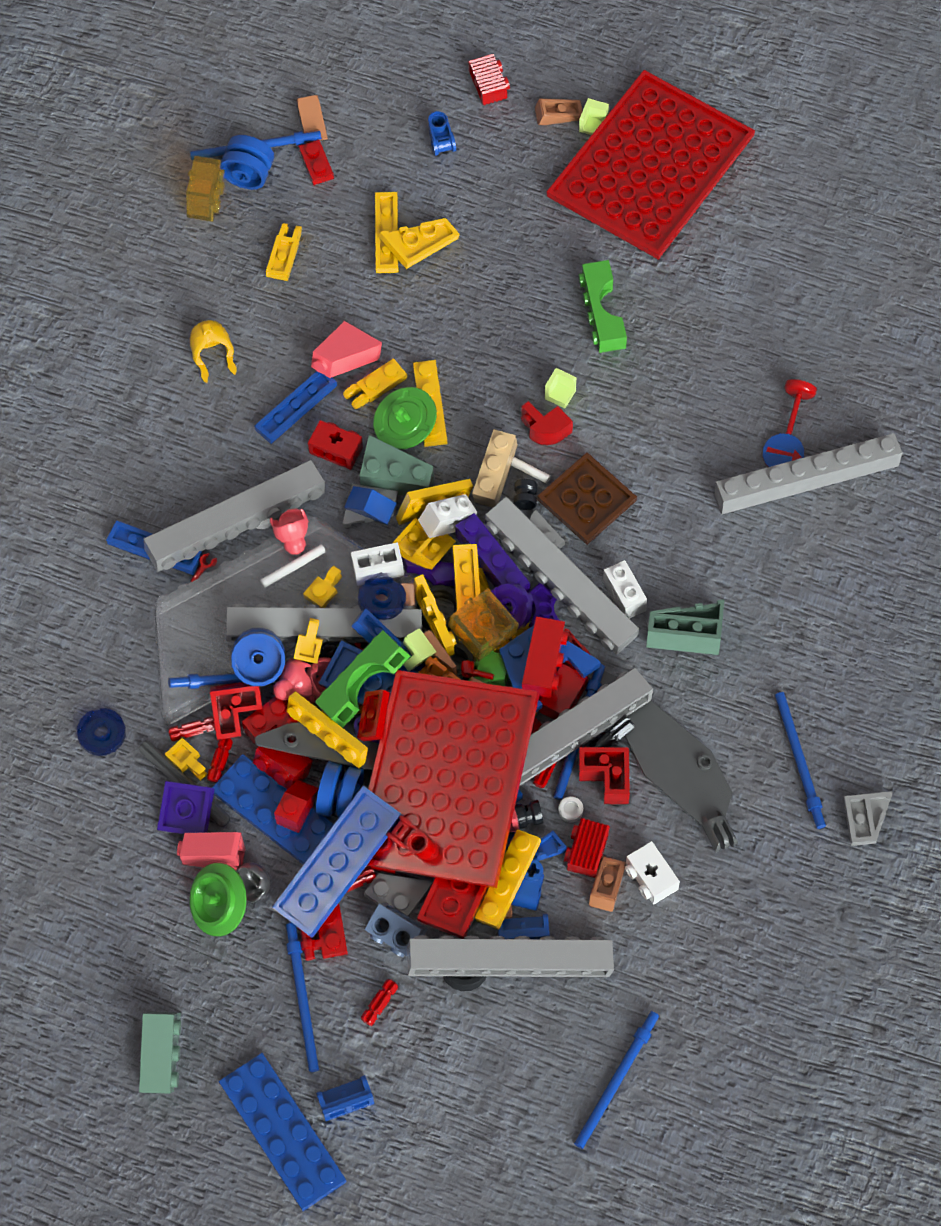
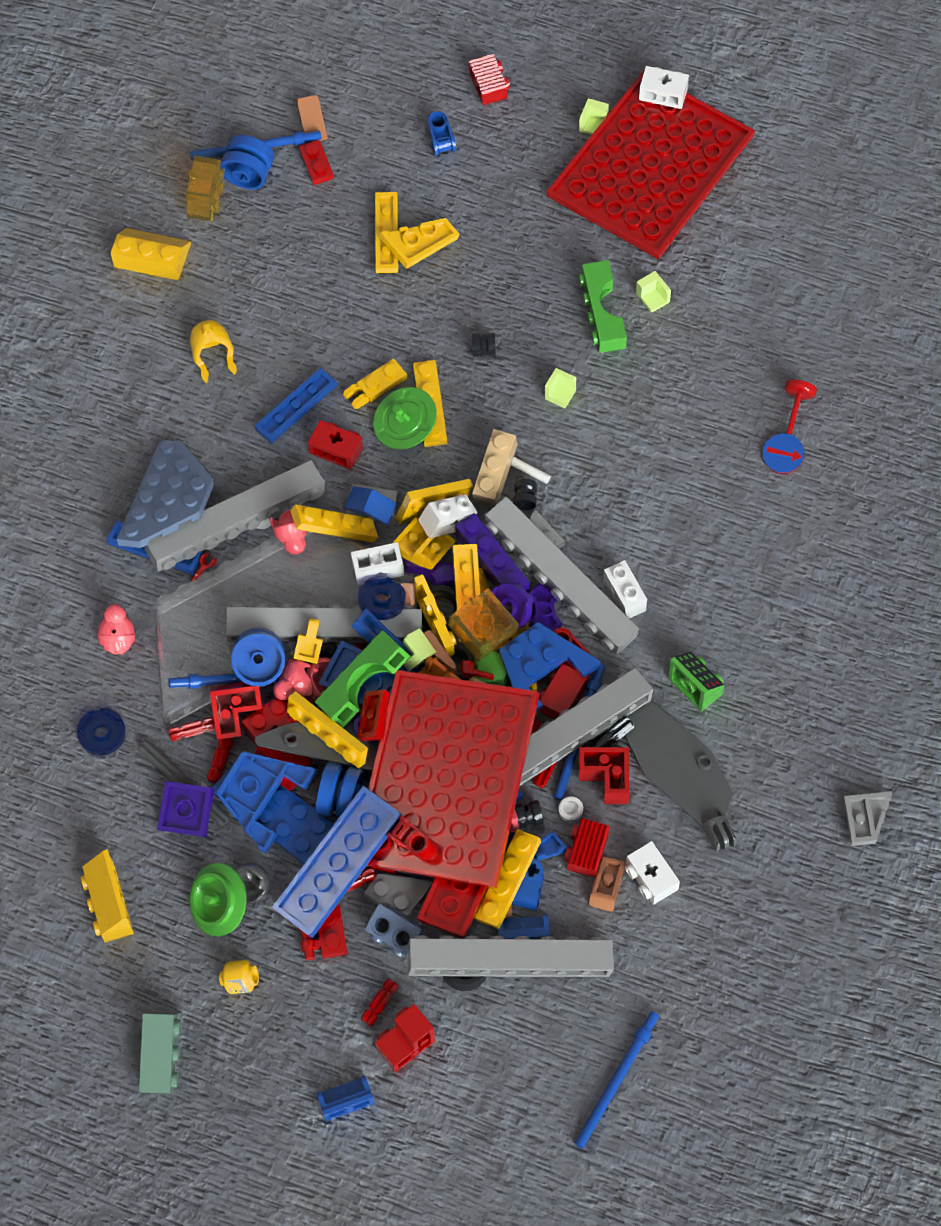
(106, 898): none -> yellow slope
(116, 619): none -> coral piece
(150, 253): none -> yellow slope
(169, 495): none -> sand blue plate
(185, 758): yellow plate -> none
(211, 848): coral slope -> none
(239, 976): none -> yellow head
(251, 787): none -> blue wing
(282, 1132): blue plate -> none
(283, 253): yellow hinge -> none
(292, 566): white bar -> none
(295, 805): red slope -> none
(295, 951): blue bar -> none
(323, 591): yellow plate -> none
(334, 523): none -> yellow plate
(345, 350): coral slope -> none
(393, 469): sand green wedge -> none
(407, 1039): none -> red brick
(489, 344): none -> black wheel
(545, 656): red brick -> none
(548, 428): red brick -> none
(557, 111): nougat slope -> none
(587, 498): reddish brown plate -> none
(653, 291): none -> yellowish green panel
(663, 87): none -> white brick
(687, 629): sand green wedge -> none
(695, 680): none -> bright green slope
(808, 473): light grey brick -> none
(813, 802): blue bar -> none

